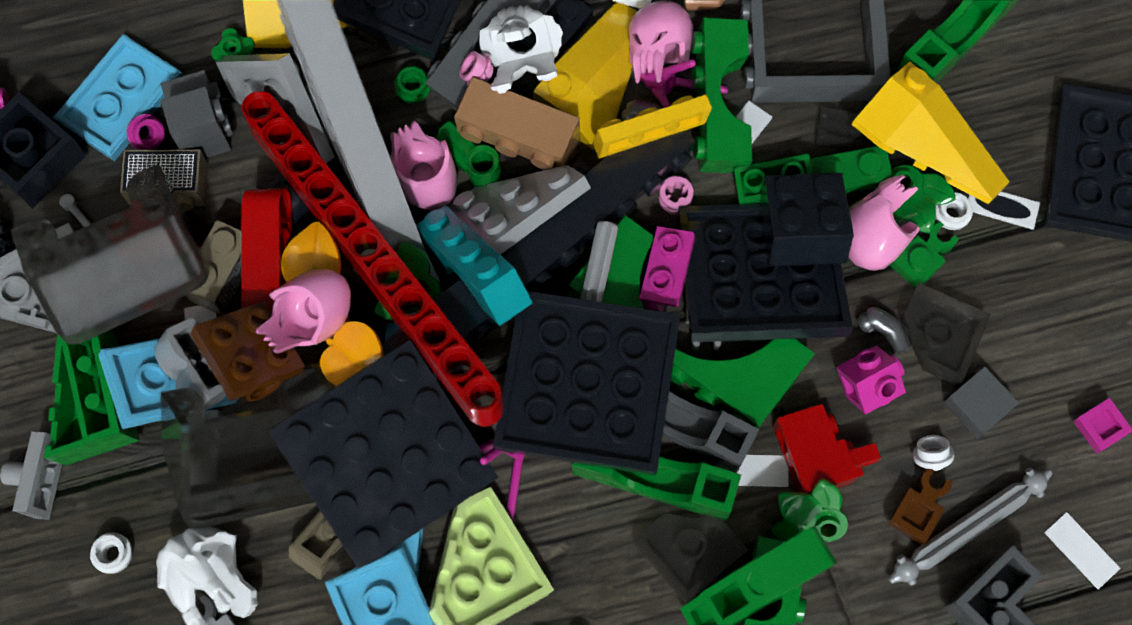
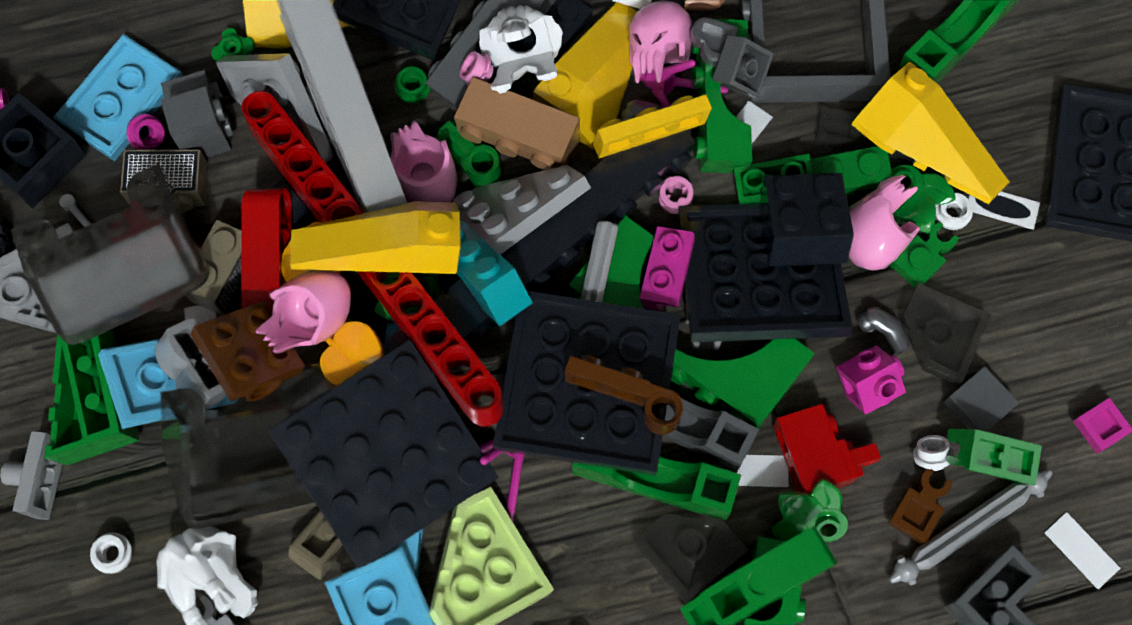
(392, 239): none -> yellow wedge
(627, 386): none -> reddish brown plate
(710, 38): none -> flat silver tile
(743, 66): none -> dark grey piece
(995, 455): none -> green hinge

